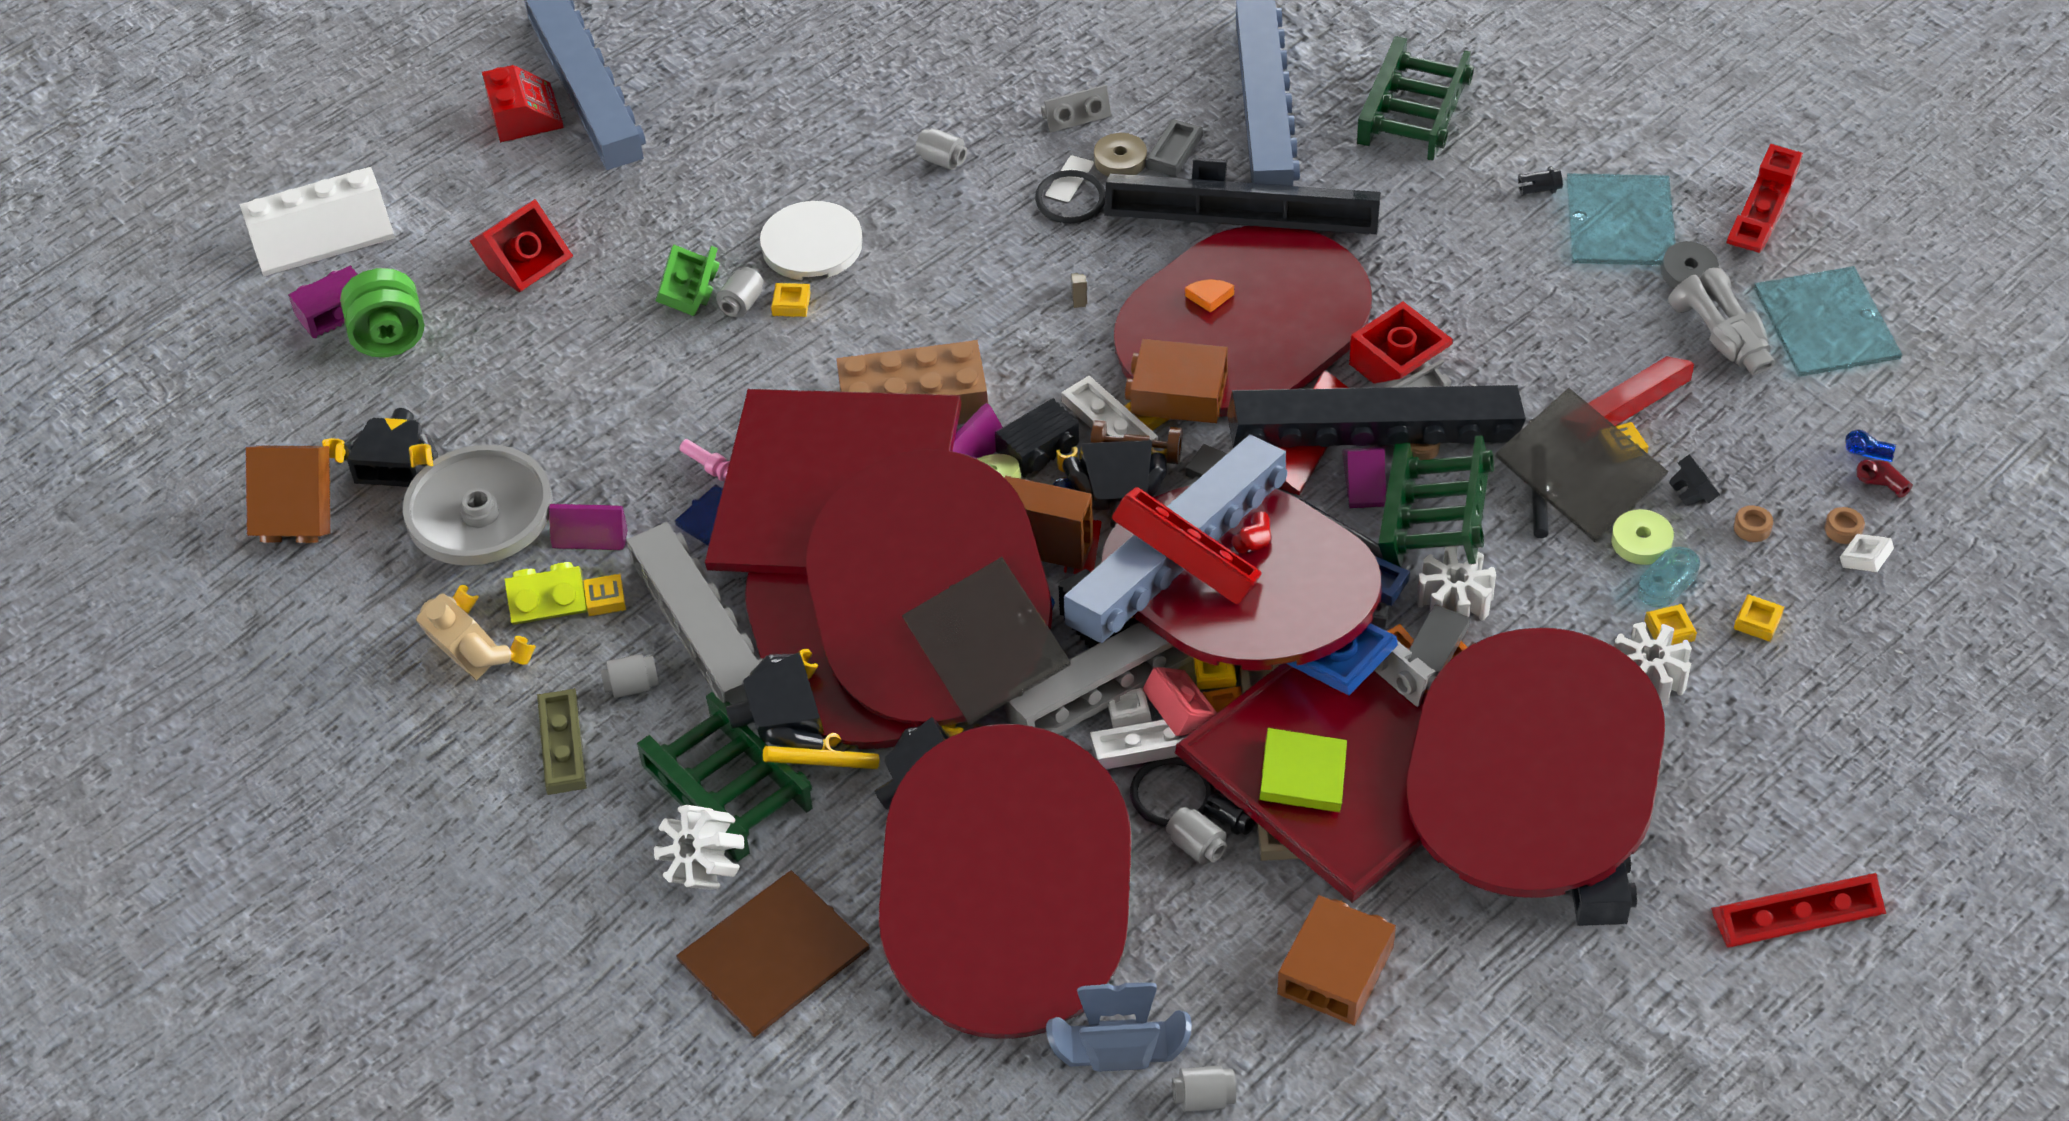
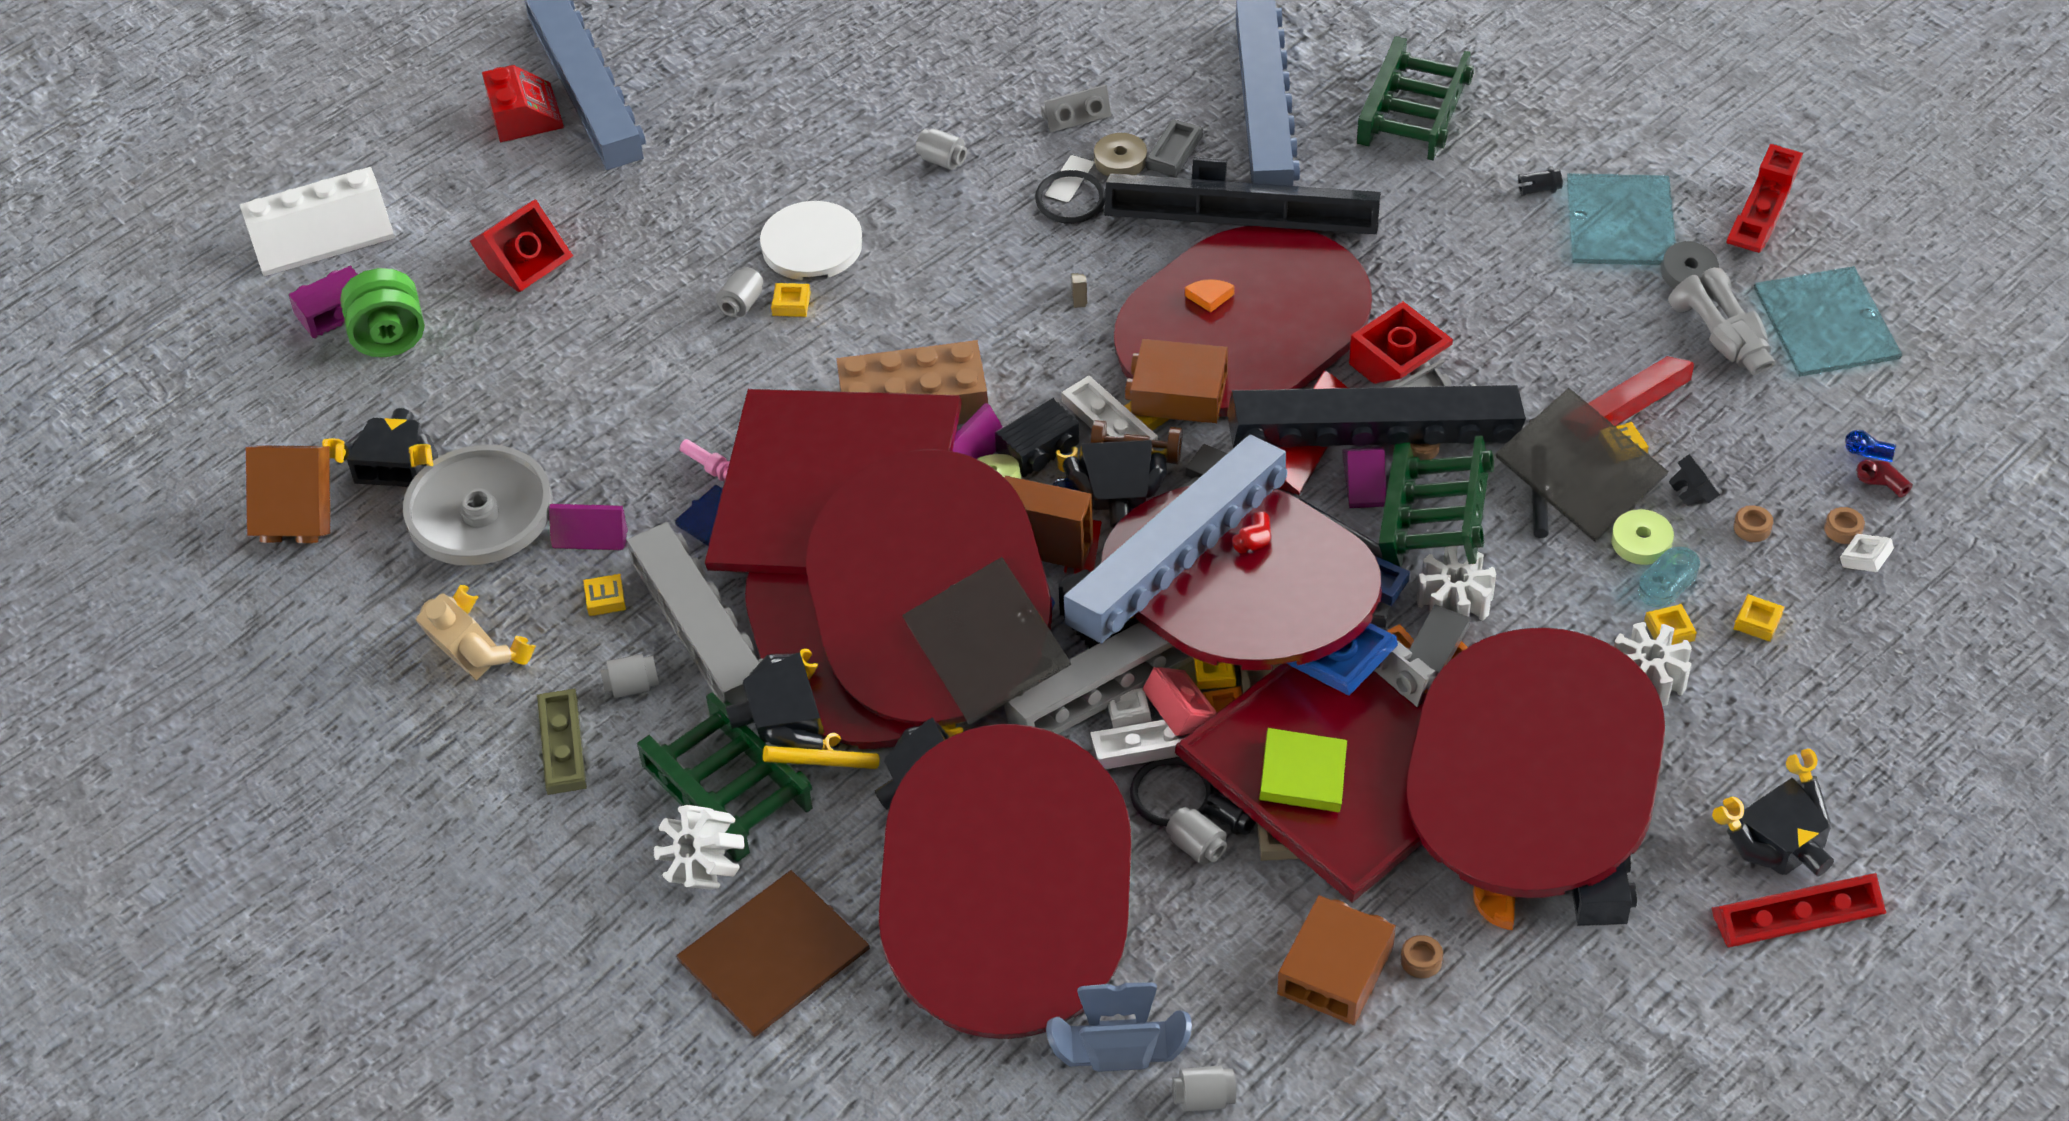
(545, 594): neon yellow bracket -> none
(686, 279): bright green bracket -> none
(1186, 545): red slope -> none
(1421, 956): none -> medium nougat tile
(1495, 907): none -> orange tile
(1784, 825): none -> black torso

